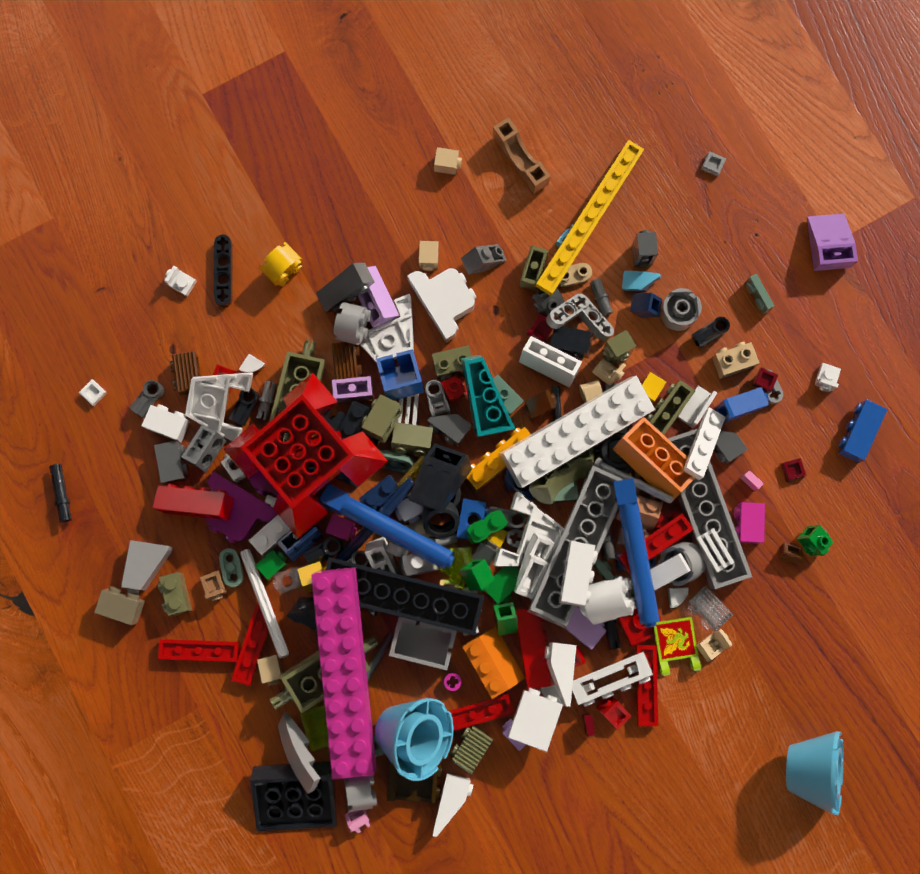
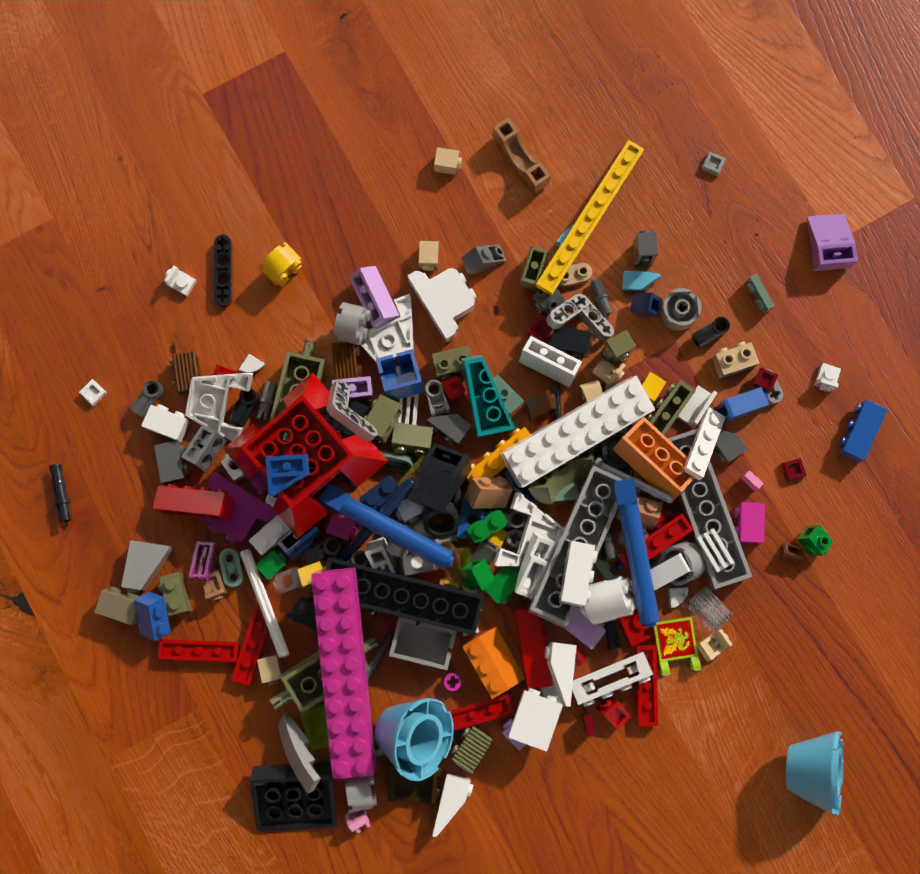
(152, 616): none -> blue brick
(192, 574): none -> magenta tile
(285, 471): none -> blue wing
(338, 408): none -> light grey beam
(345, 287): dark grey brick -> none
(452, 572): none -> clear orange dish
(488, 492): none -> nougat brick
(505, 618): green brick -> none

